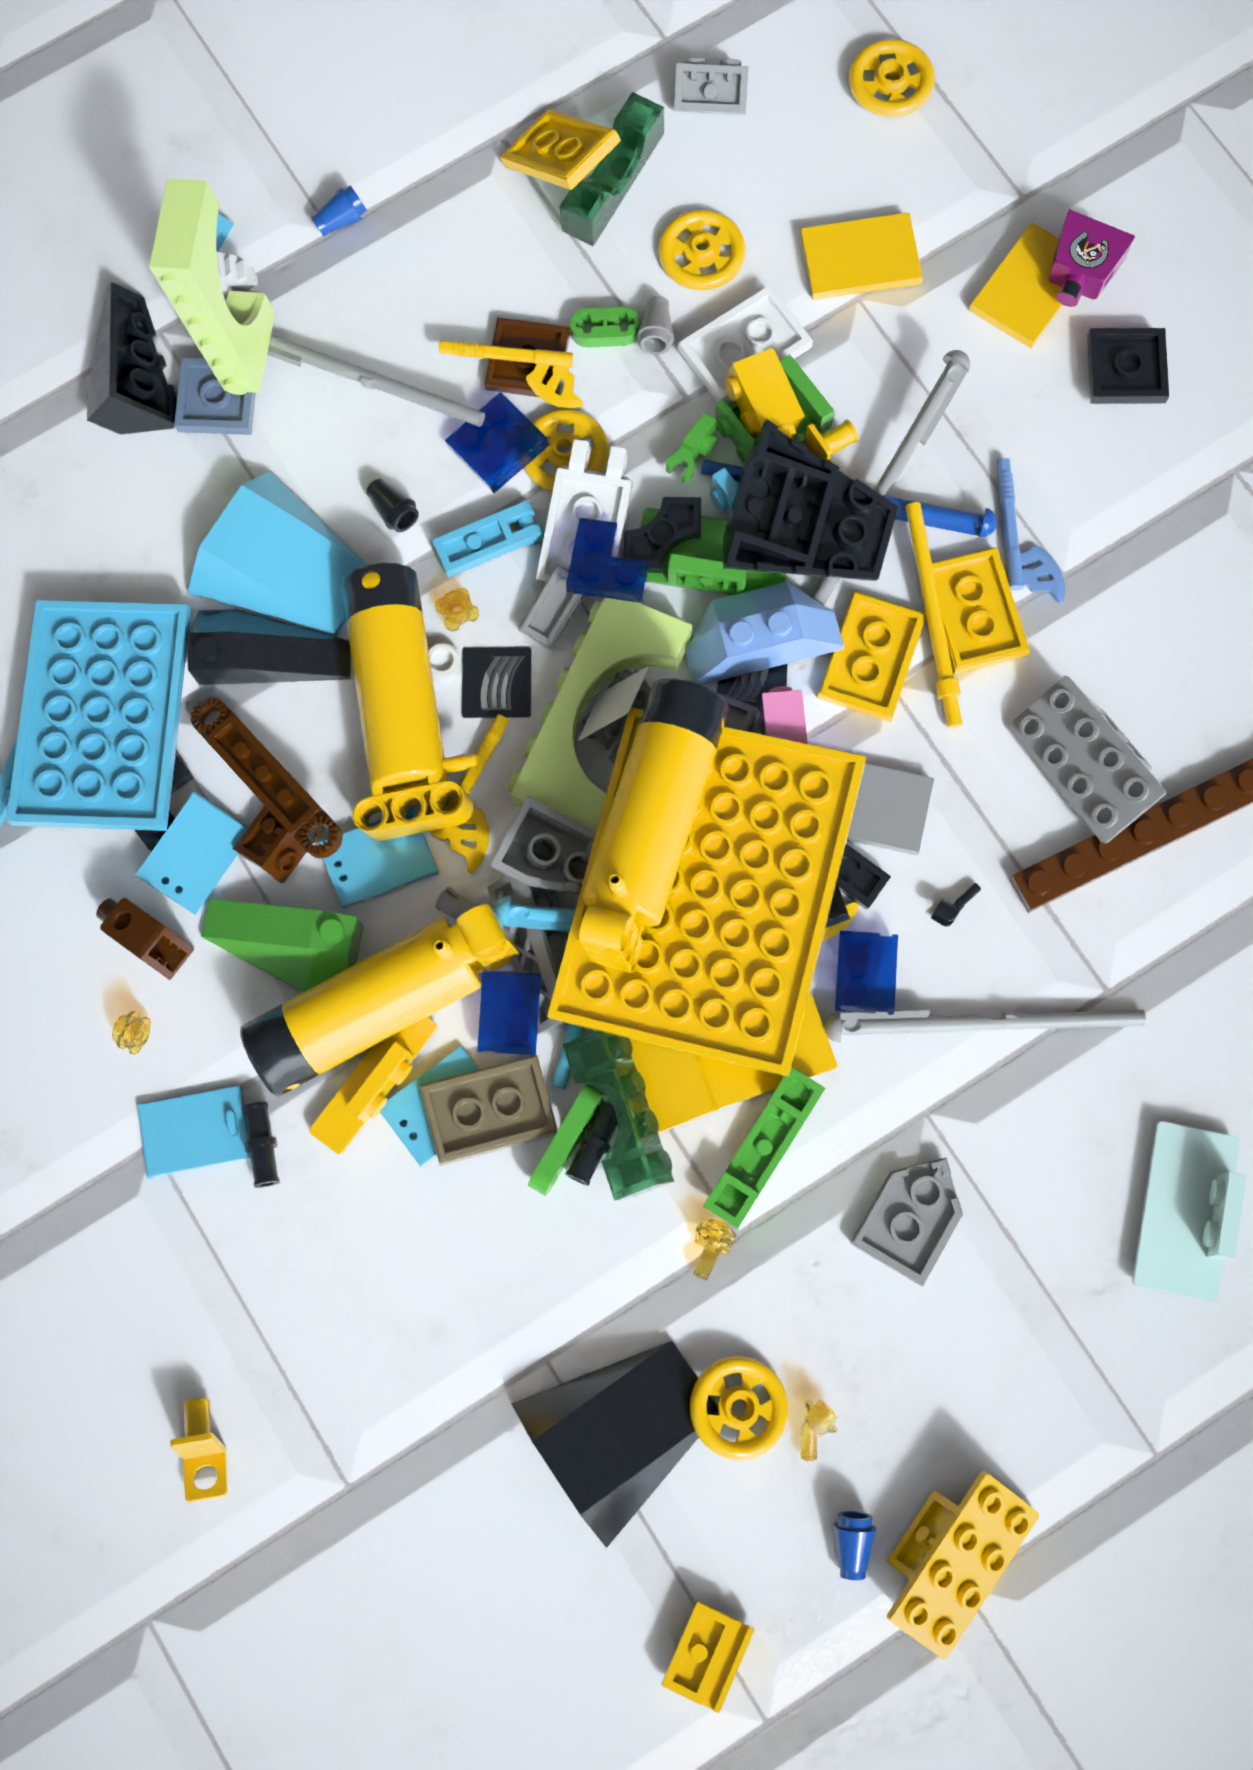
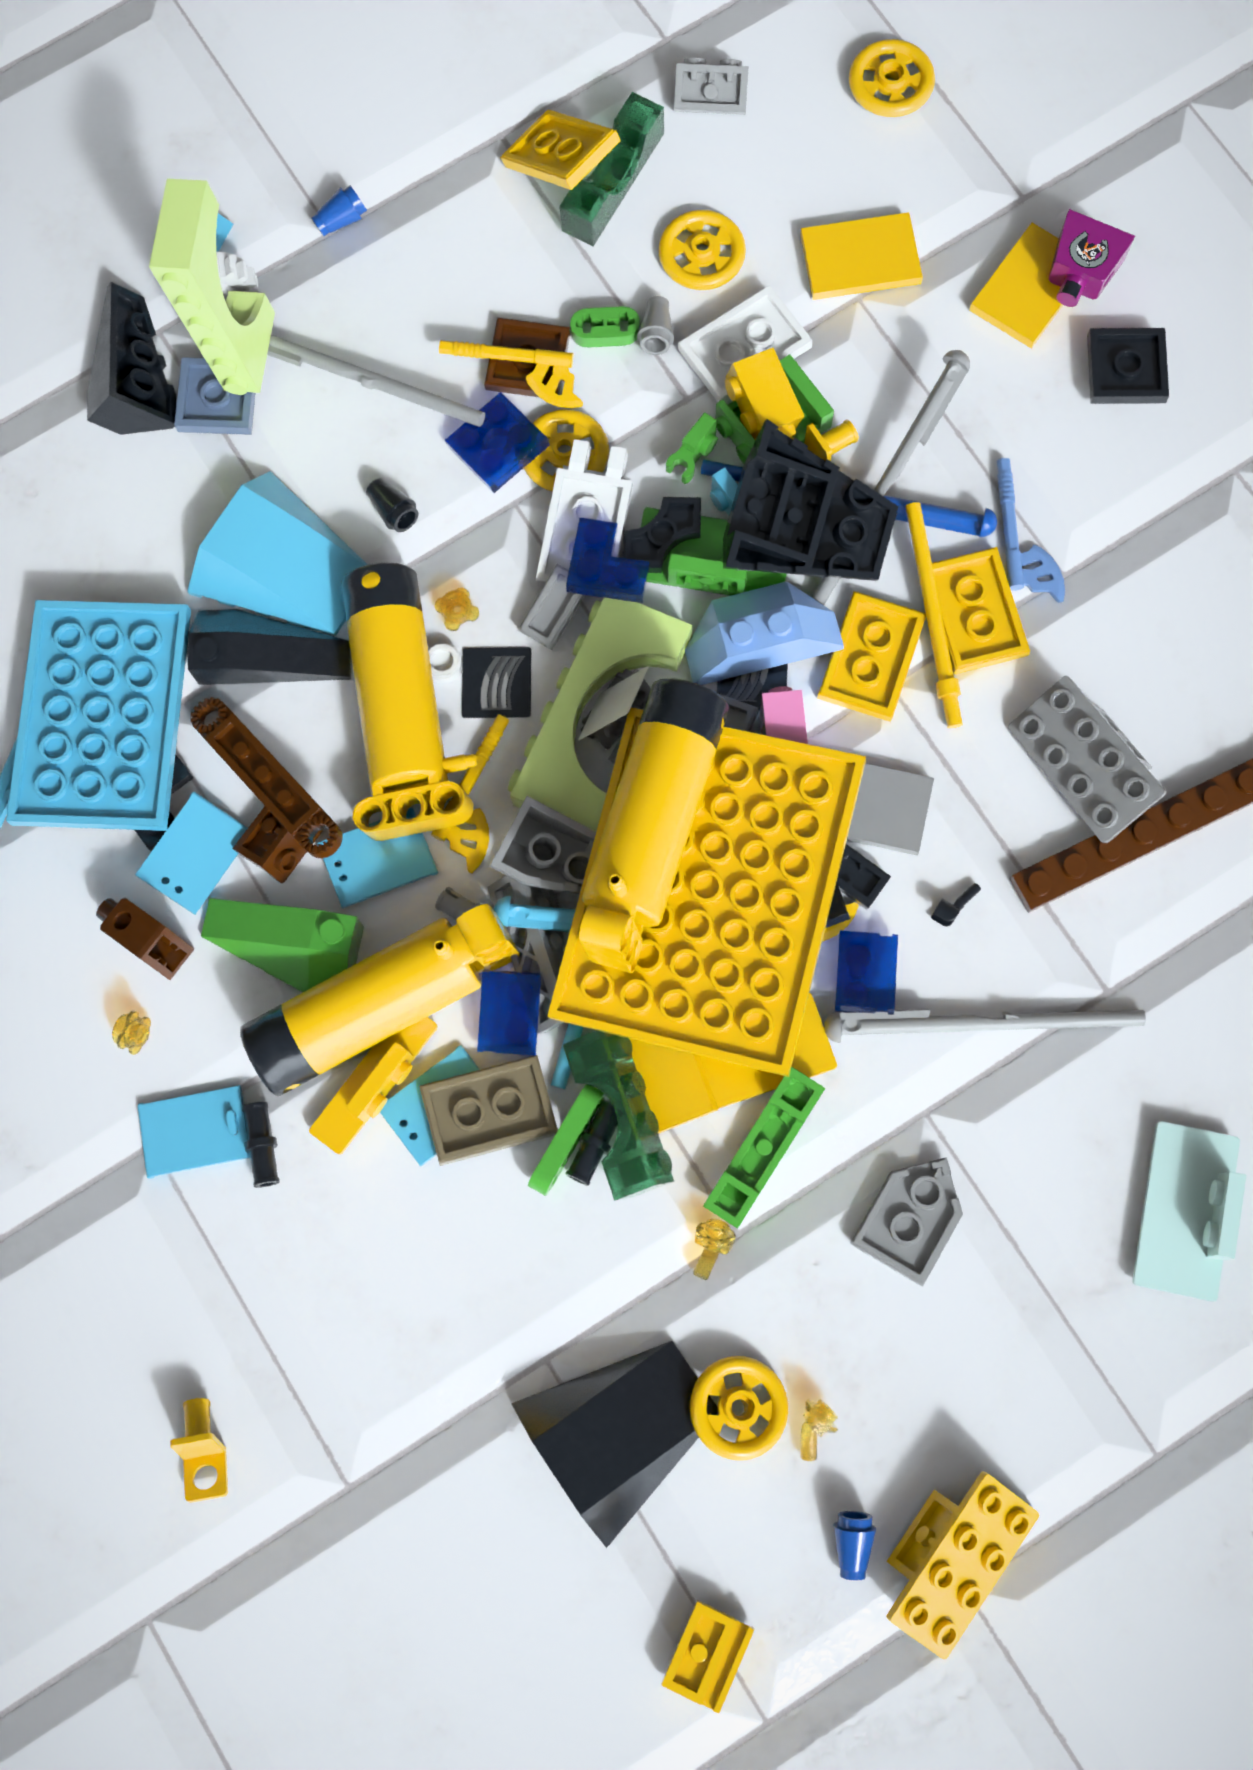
(487, 539): medium azure plate -> none

